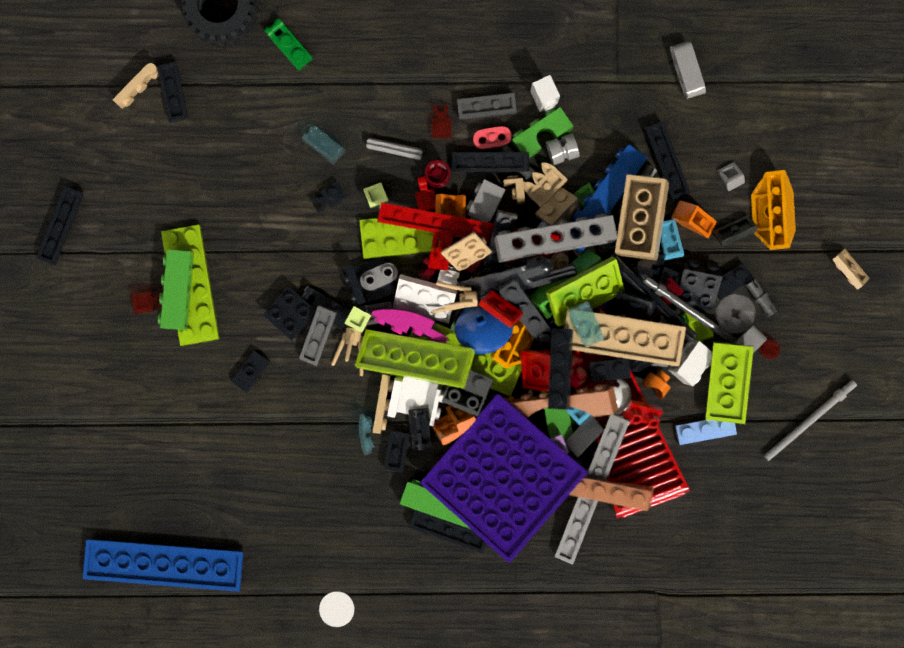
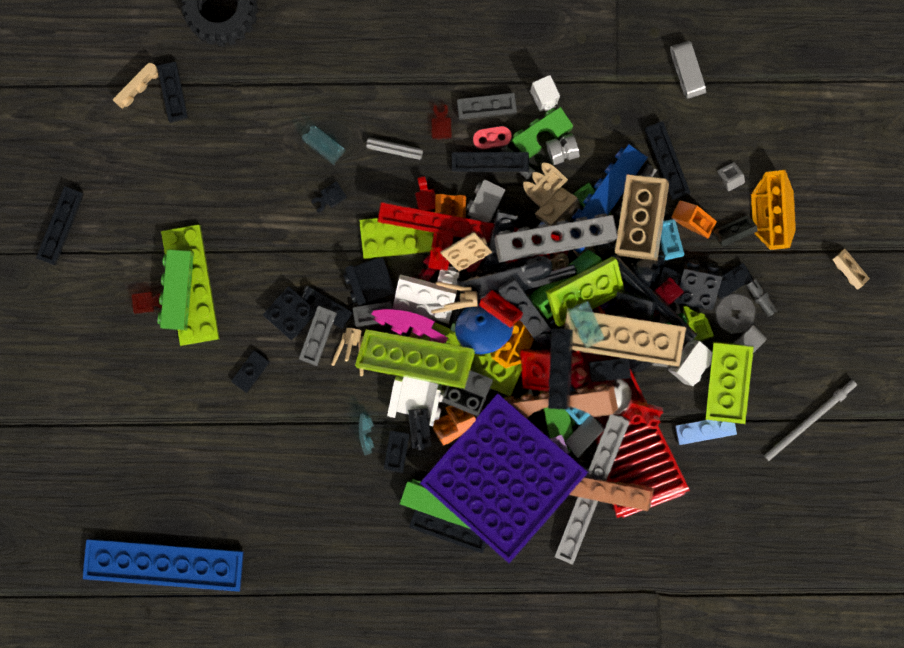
(288, 44): green plate -> none
(336, 609): white sticker -> none
(358, 319): yellowish green plate -> none
(375, 195): yellowish green plate -> none
(379, 277): light grey plate -> none
(383, 404): tan plate -> none
(437, 174): dark red wheel -> none
(518, 191): tan bracket -> none
(658, 383): orange piece -> none
(661, 290): dark grey bar -> none
(770, 349): clear red plate -> none

